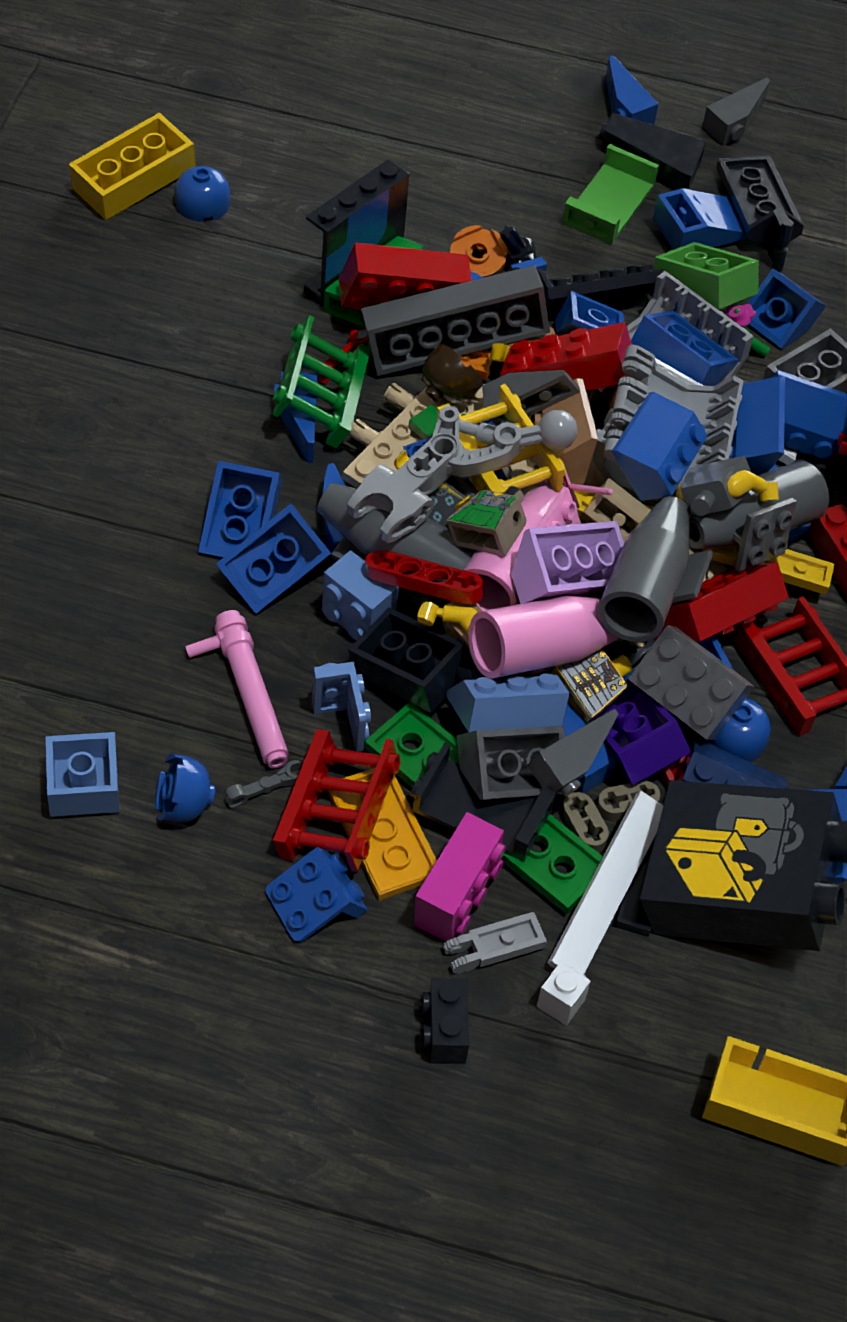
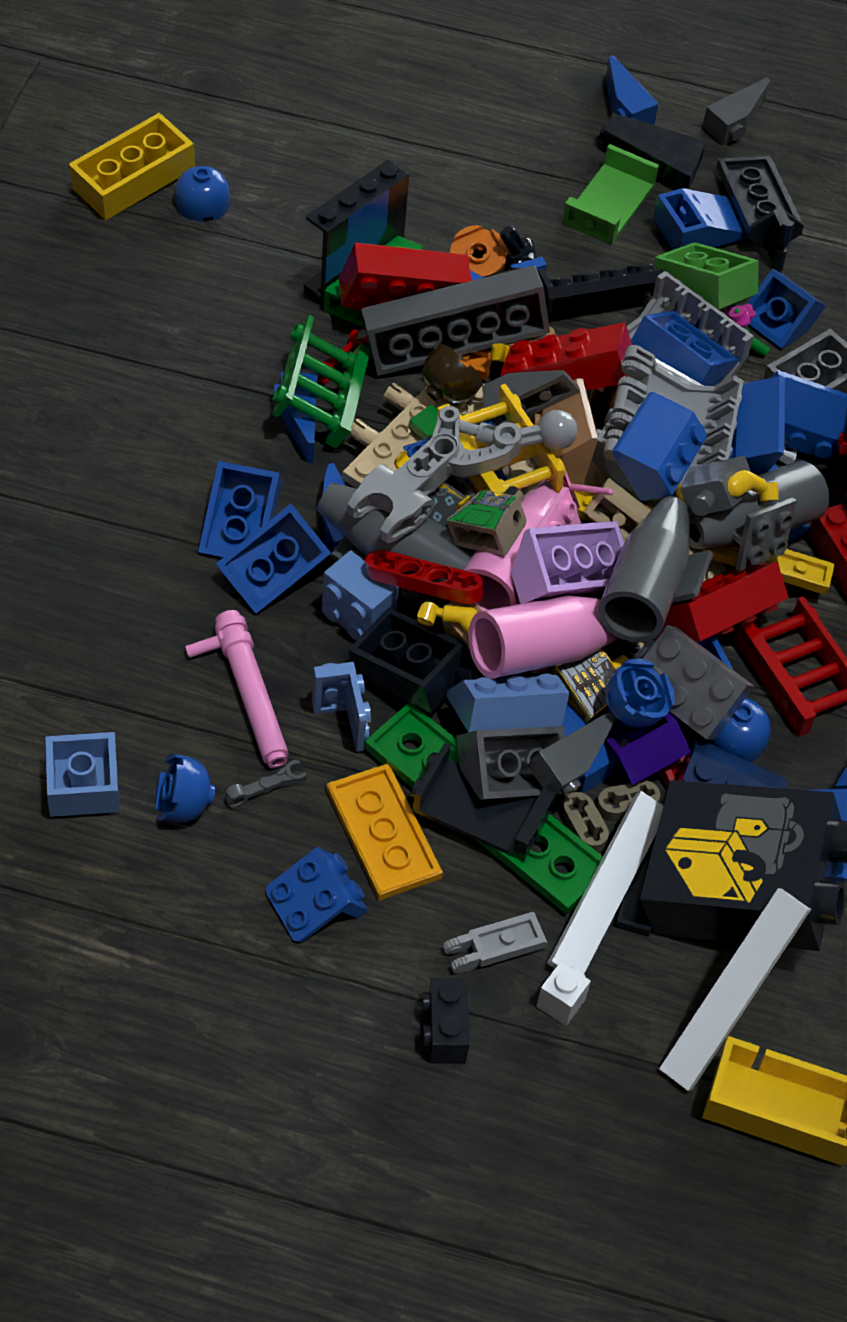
(314, 779): red fence -> none
(459, 878): dark pink brick -> none
(585, 313): blue slope -> none
(639, 694): none -> blue cylinder
(735, 989): none -> white tile

